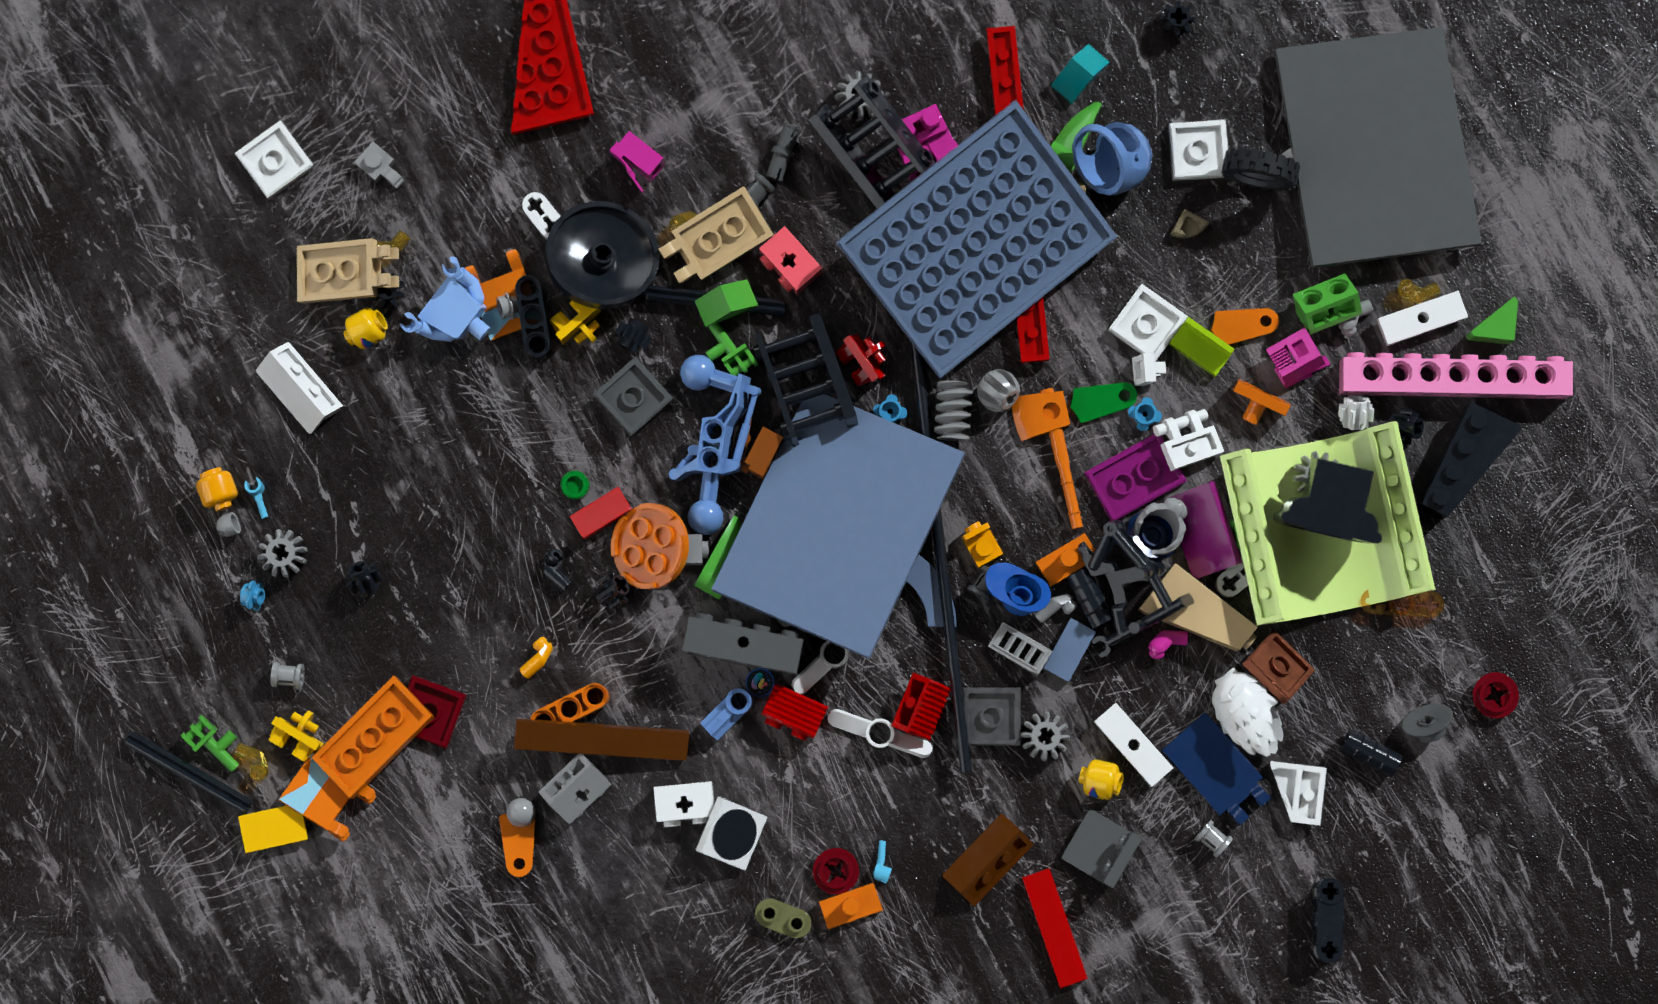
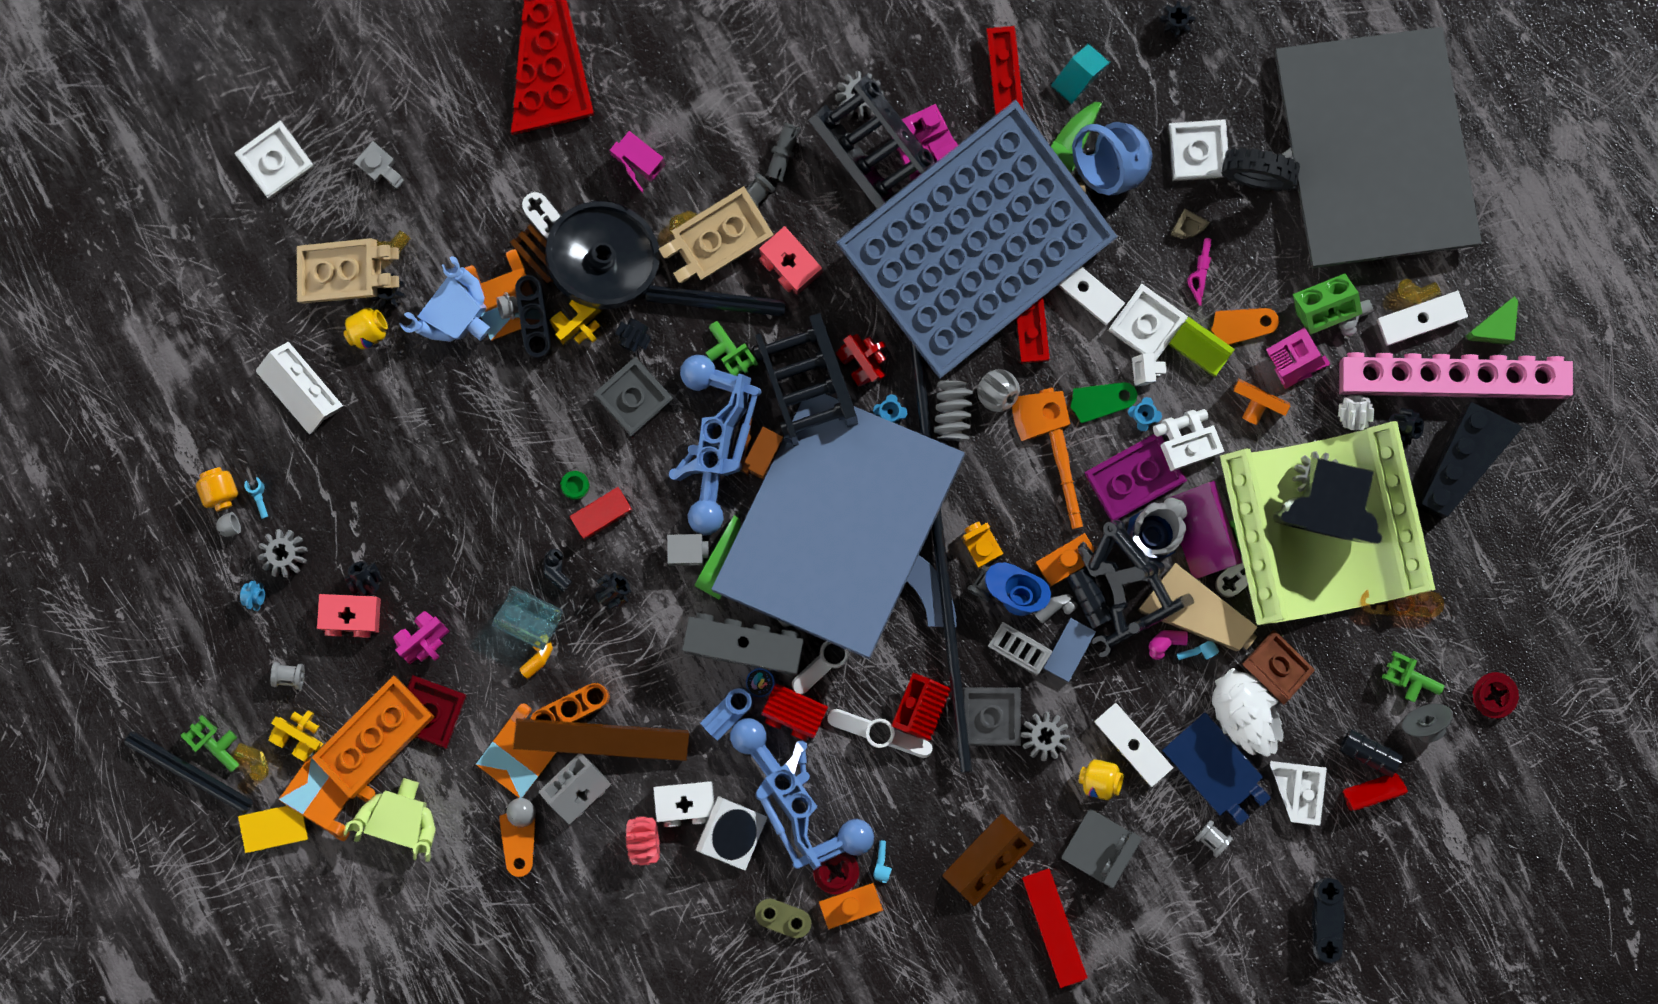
(334, 606): none -> coral brick
(397, 819): none -> yellowish green torso
(424, 641): none -> dark pink hips
(510, 766): none -> flag
(523, 236): none -> reddish brown tile
(528, 618): none -> clear light blue bracket
(642, 841): none -> coral gear
(650, 546): orange tile -> none
(726, 302): bright green slope -> none
(854, 835): none -> medium blue piece
(1097, 299): none -> white tile
(1201, 273): none -> dark pink hand
(1208, 650): none -> medium azure hand
(1374, 792): none -> red slope
(1406, 673): none -> bright green arm

